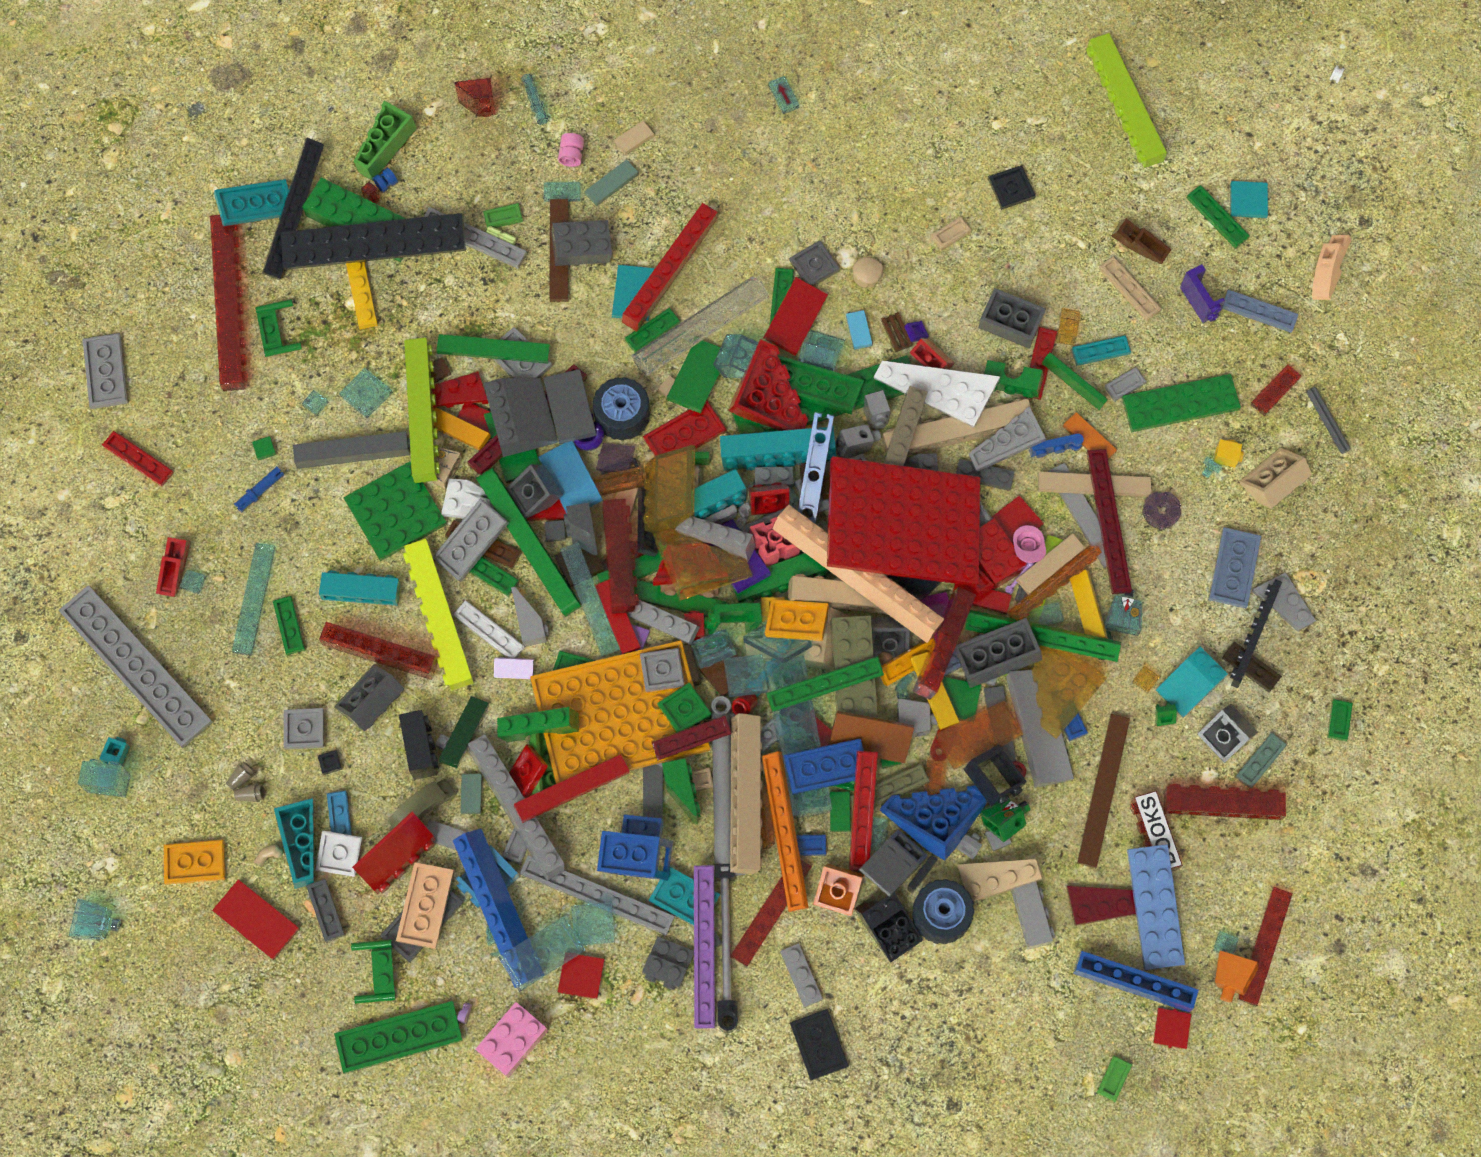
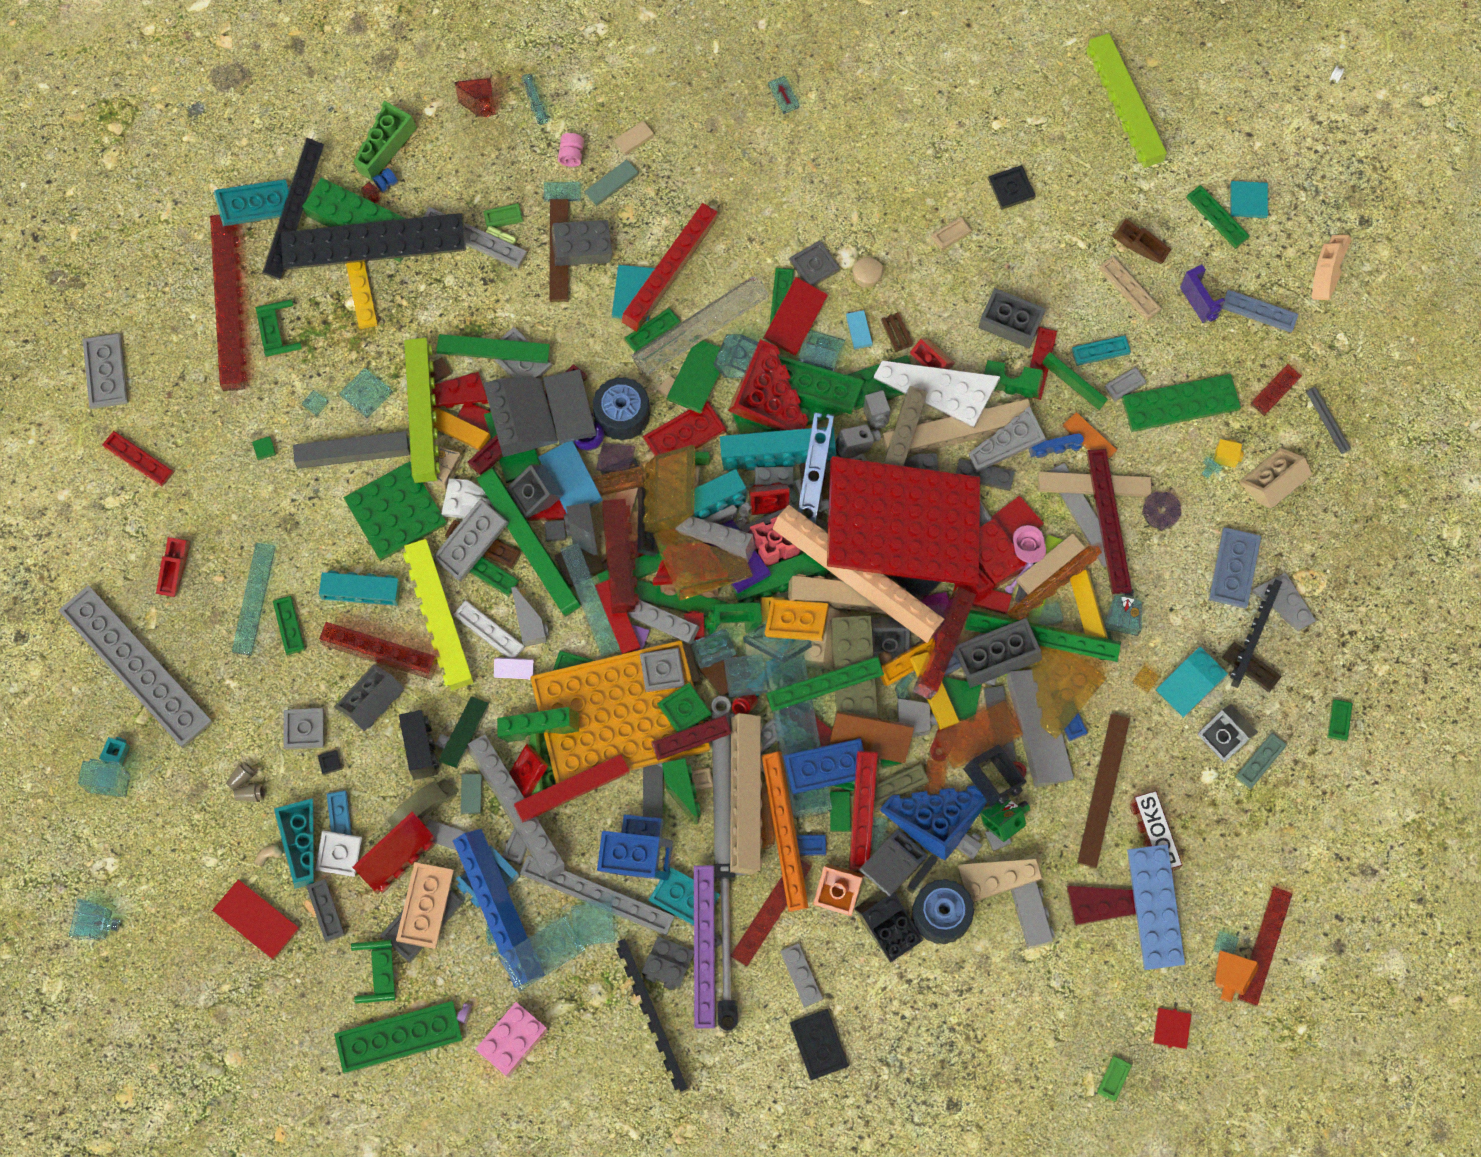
(193, 581): clear light blue tile -> none
(194, 862): light orange tile -> none
(253, 493): blue pin -> none
(581, 977): red tile -> none
(654, 1025): none -> black plate
(916, 331): dark purple tile -> none
(1068, 326): clear yellow slope -> none
(1135, 981): blue brick -> none
(1165, 714): green tile -> none
(1224, 803): clear red brick -> none

